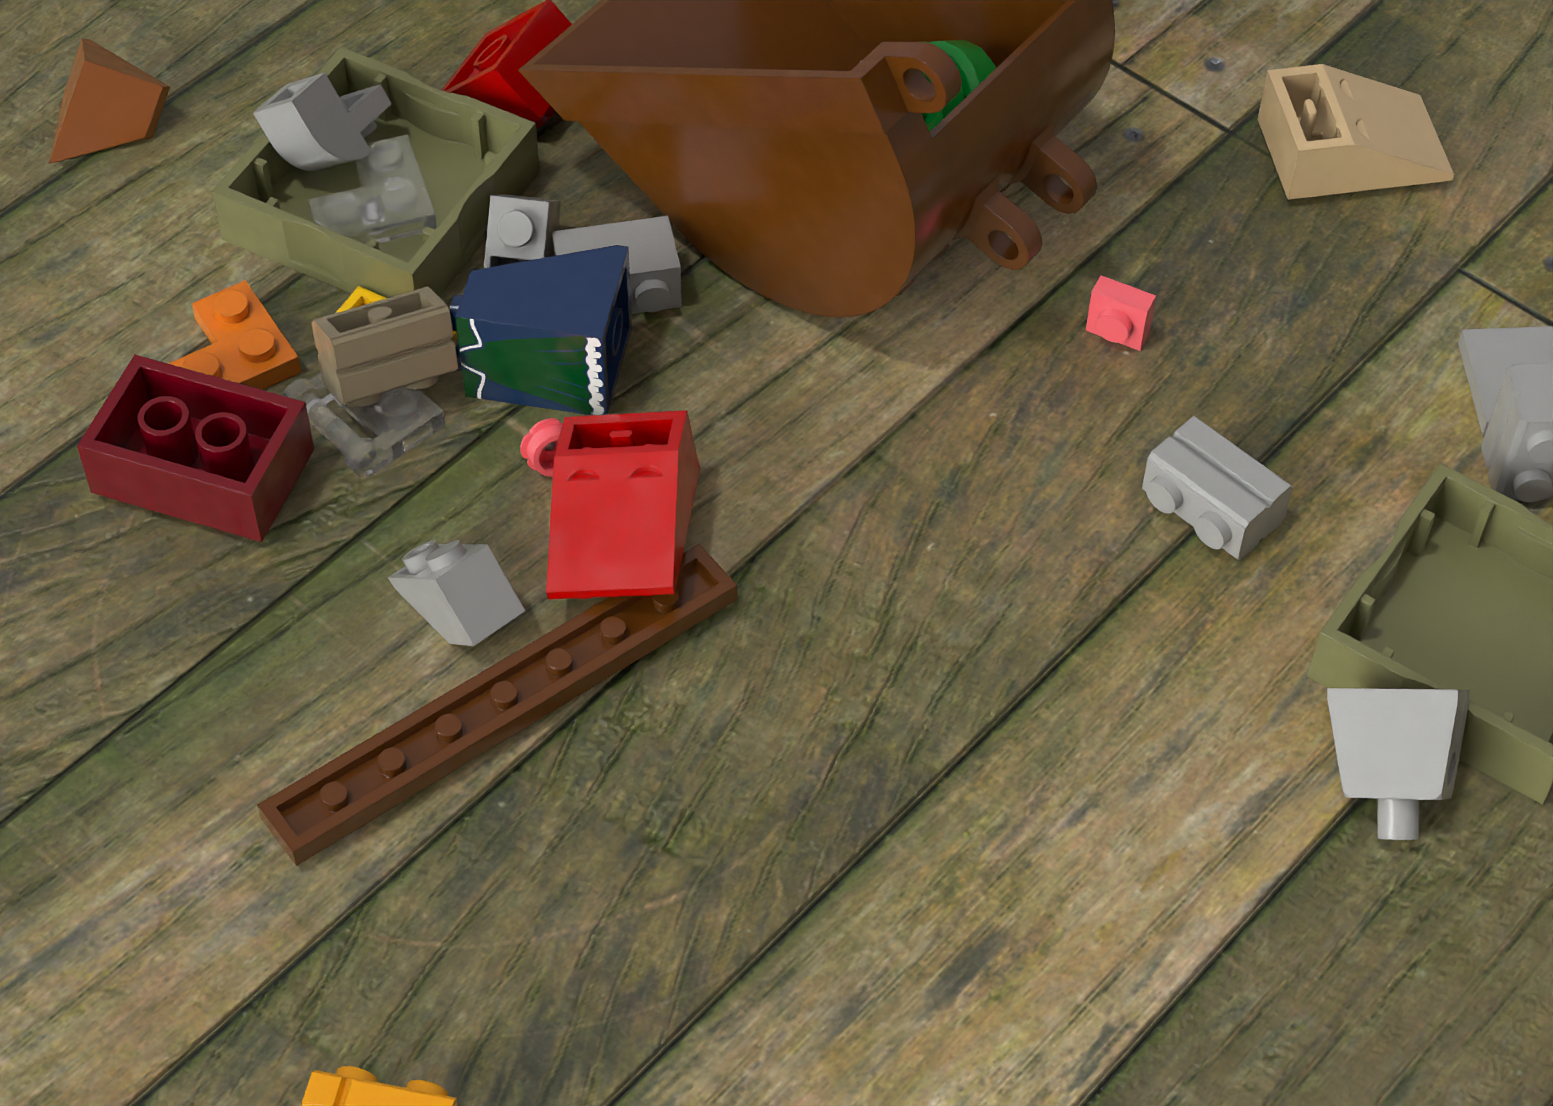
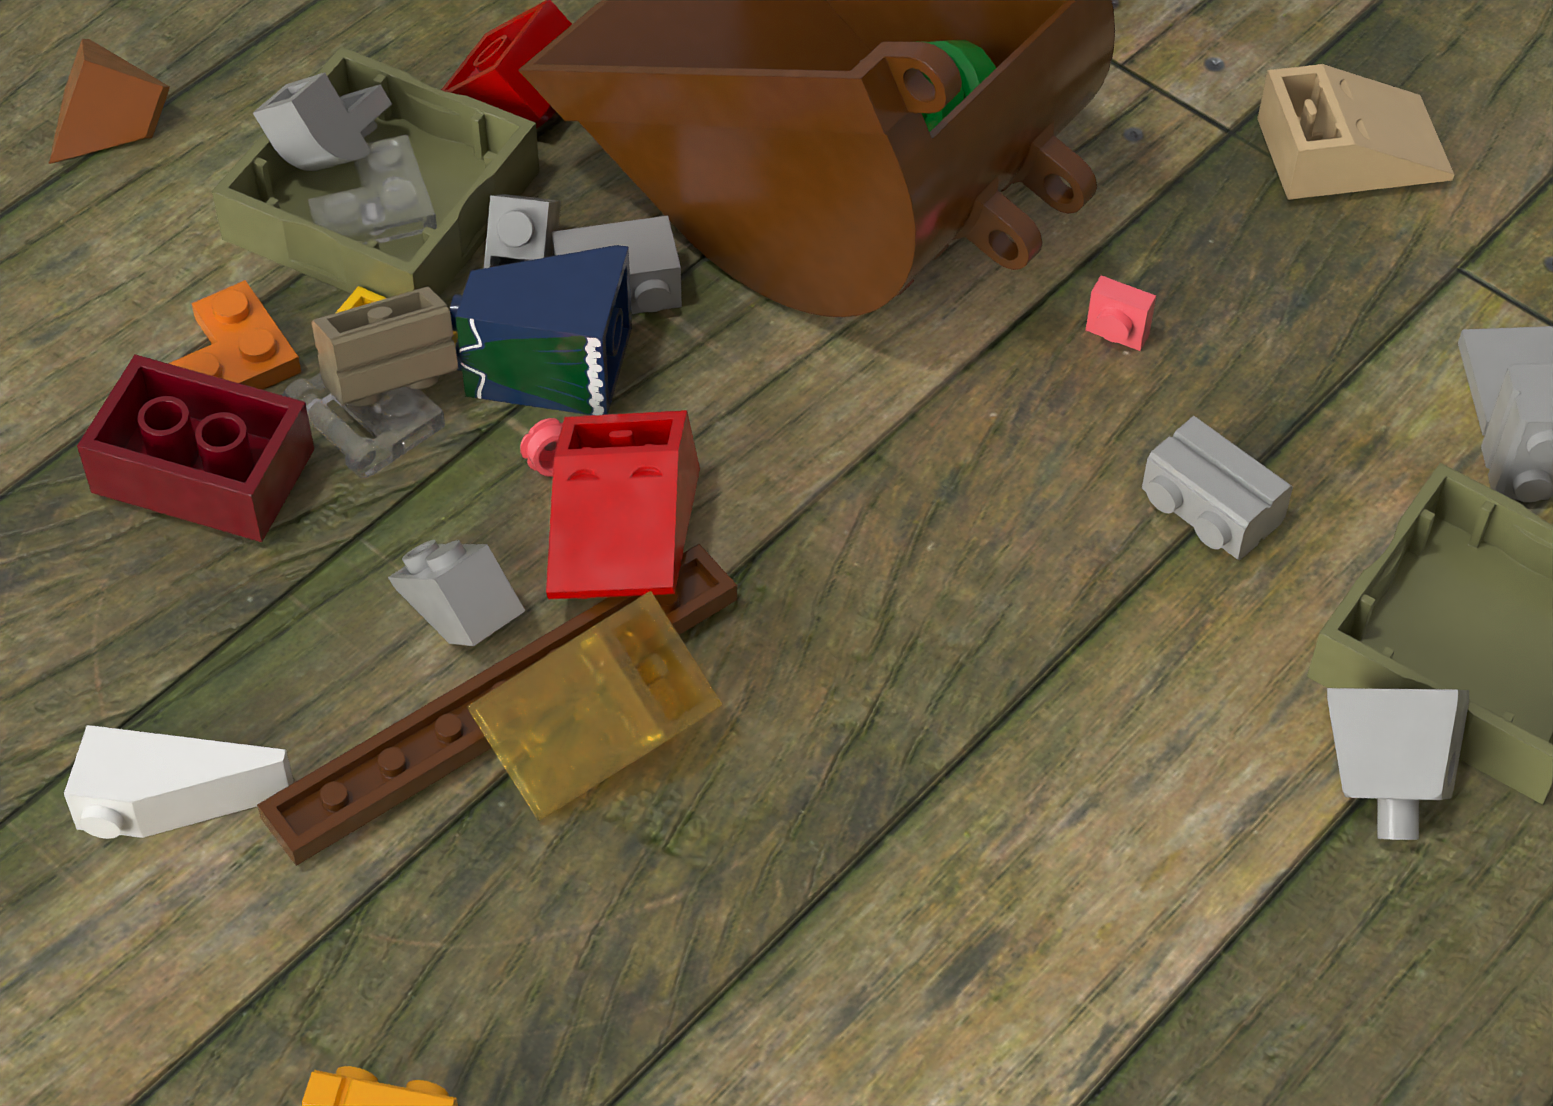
(165, 782): none -> white slope
(594, 706): none -> clear yellow slope

